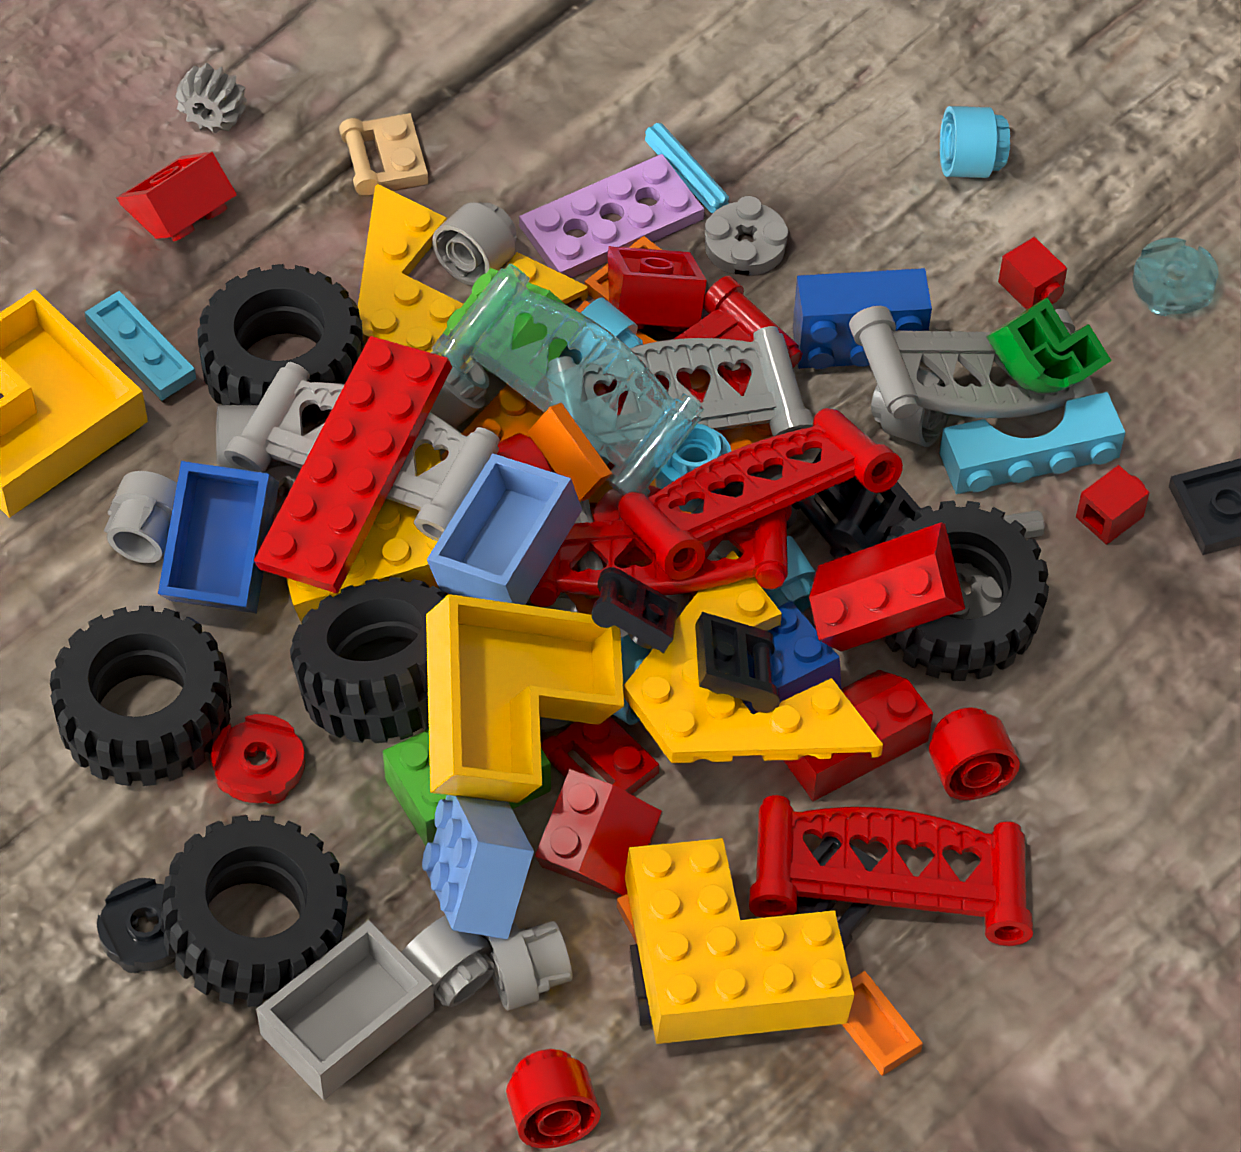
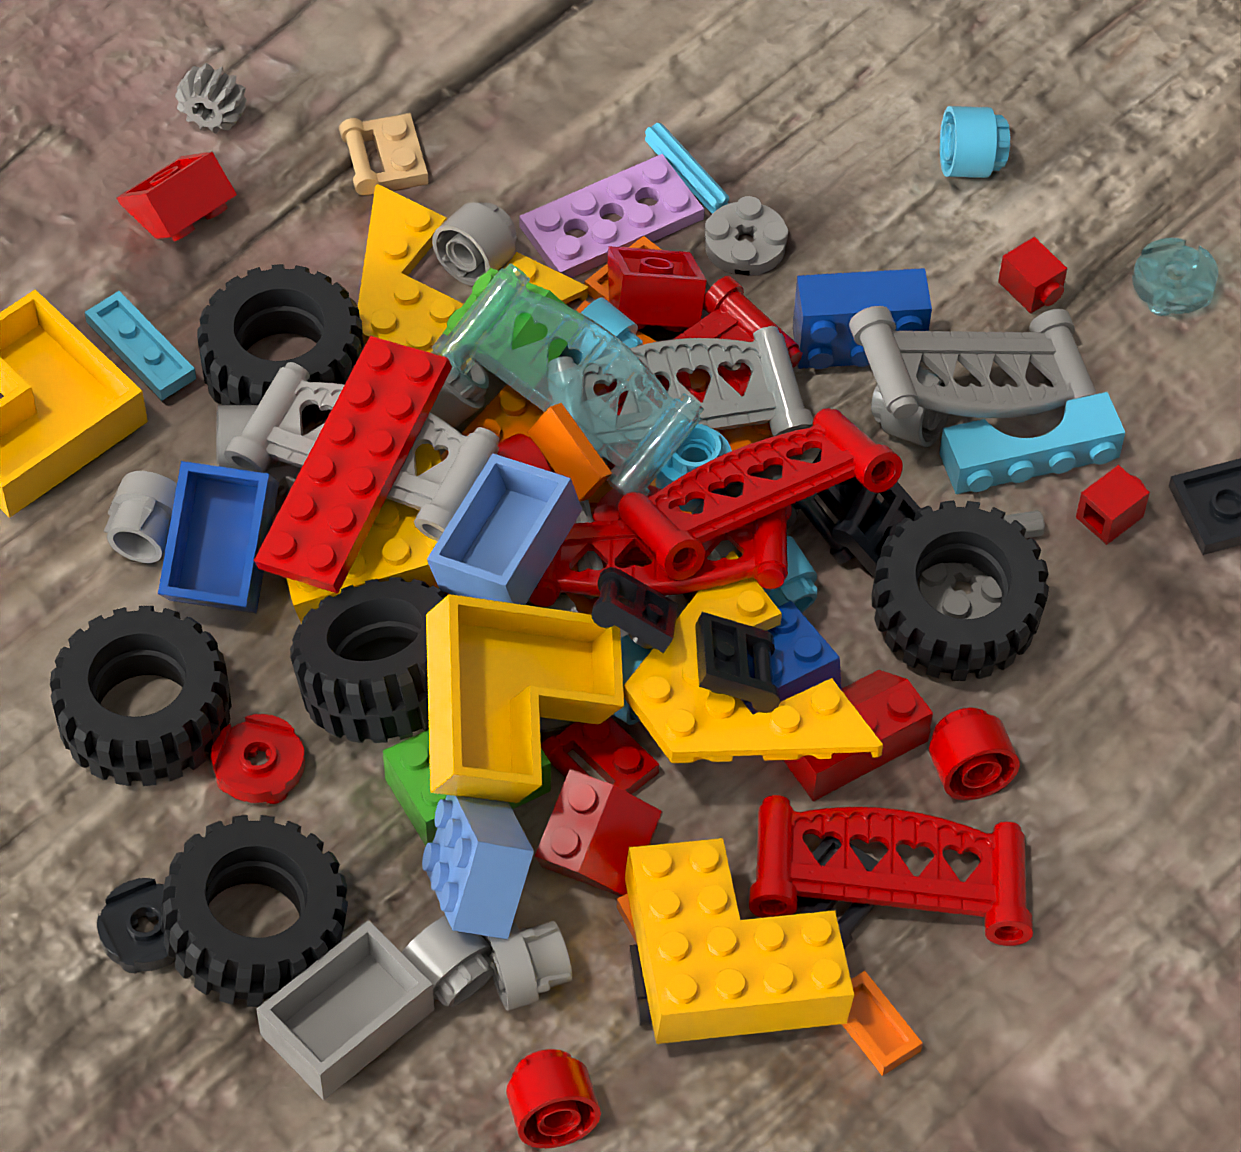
(886, 589): red slope -> none
(1042, 351): green brick -> none

